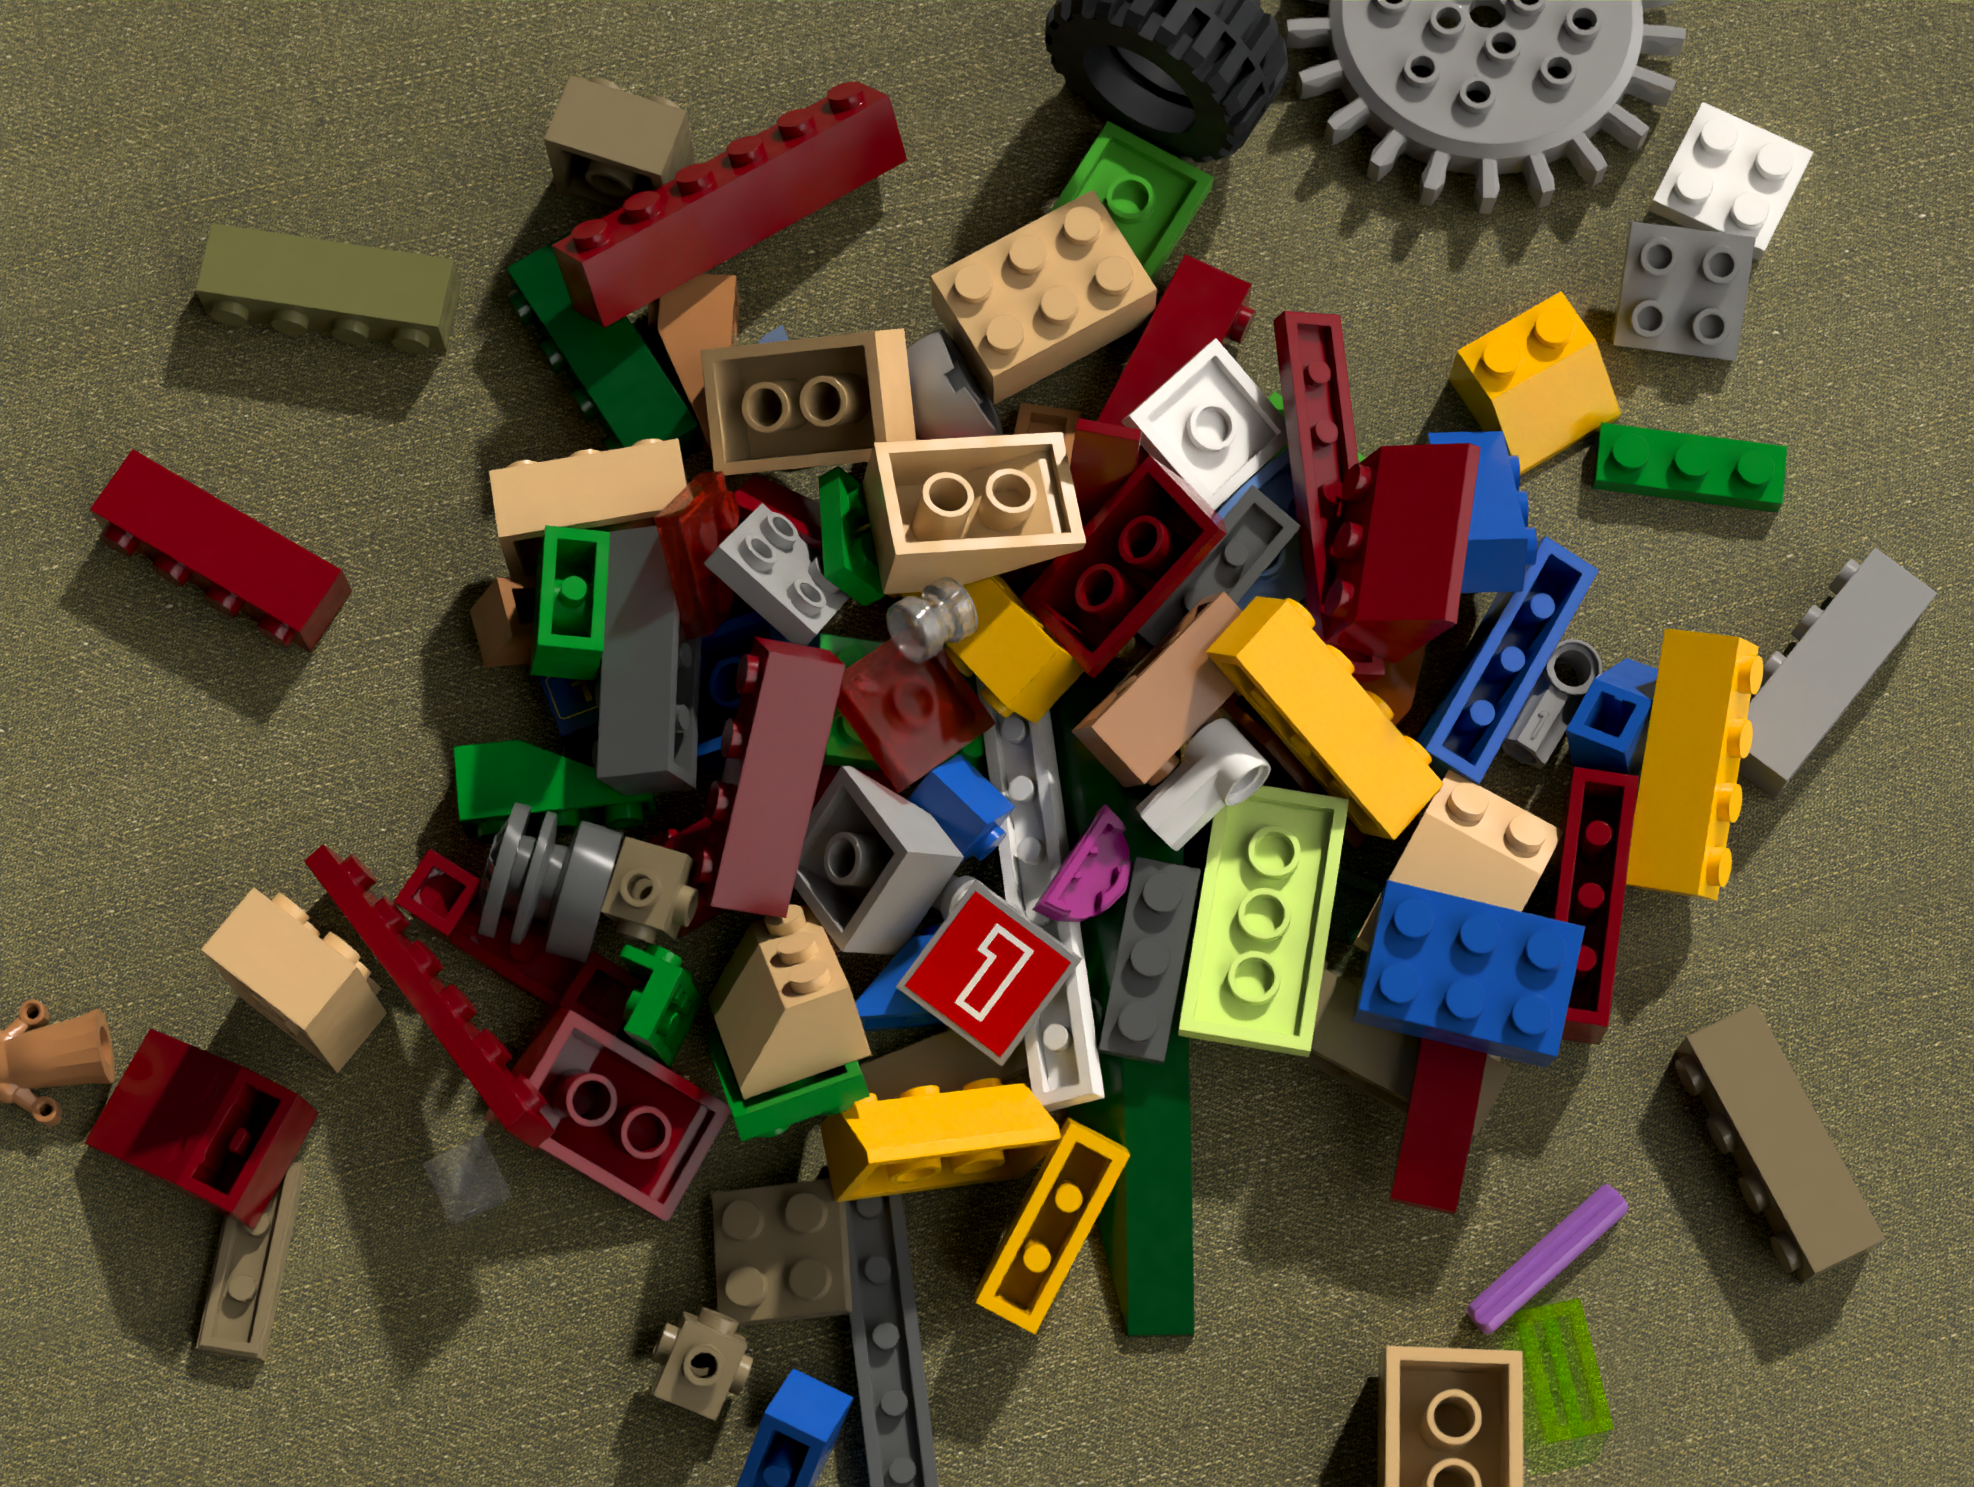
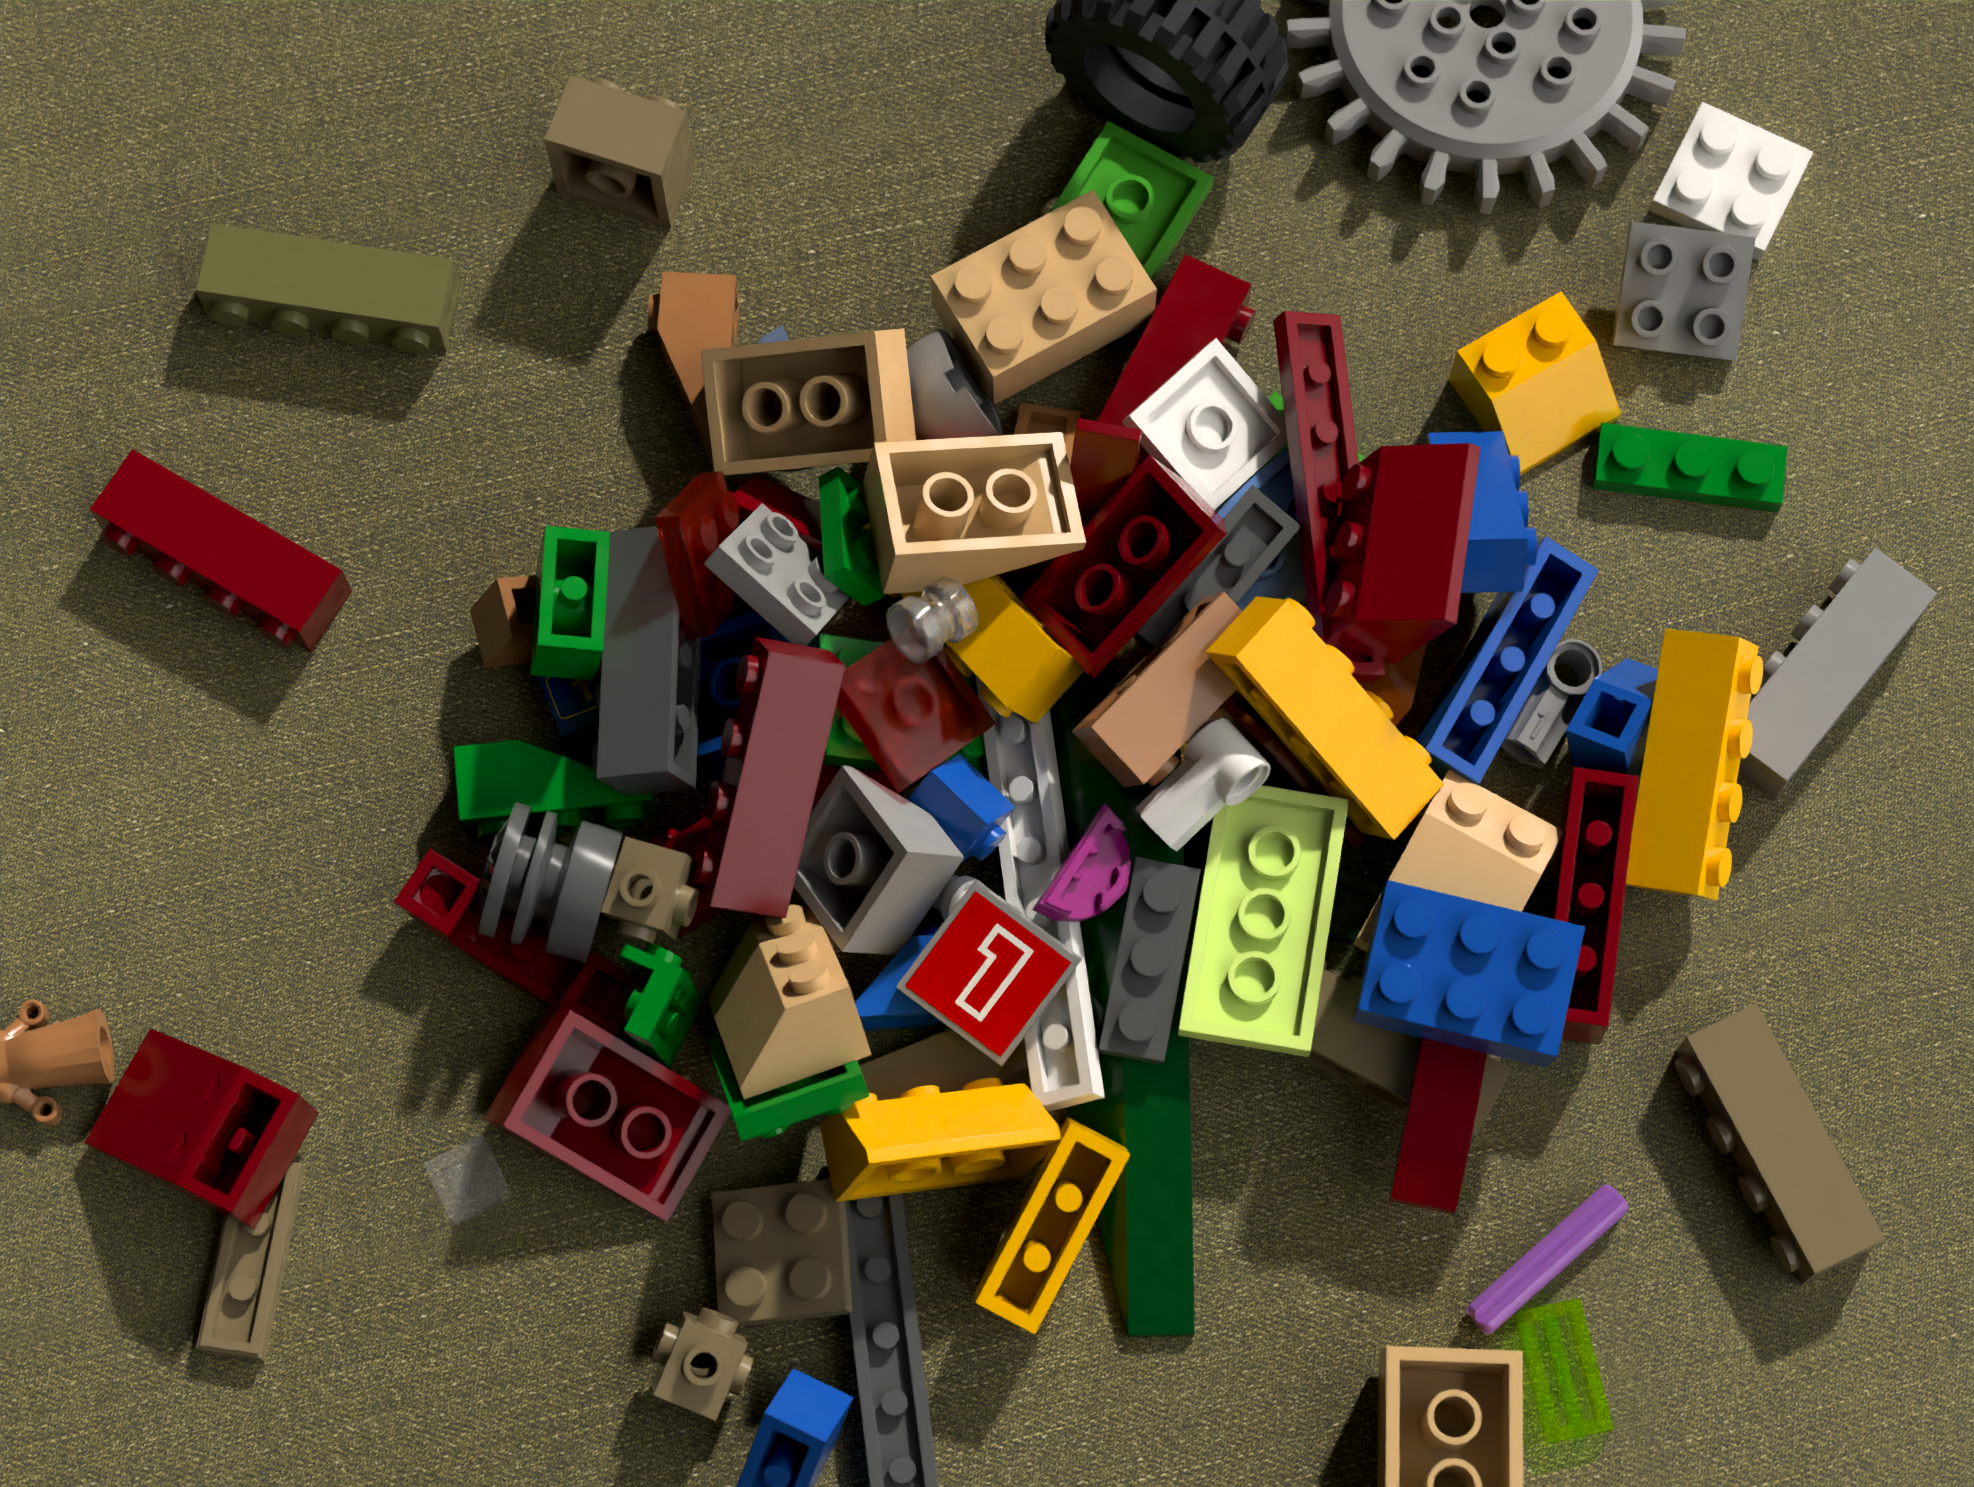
(296, 979): tan brick -> none
(442, 1008): dark red plate -> none
(583, 491): tan slope -> none
(609, 366): dark green brick -> none
(729, 202): dark red brick -> none

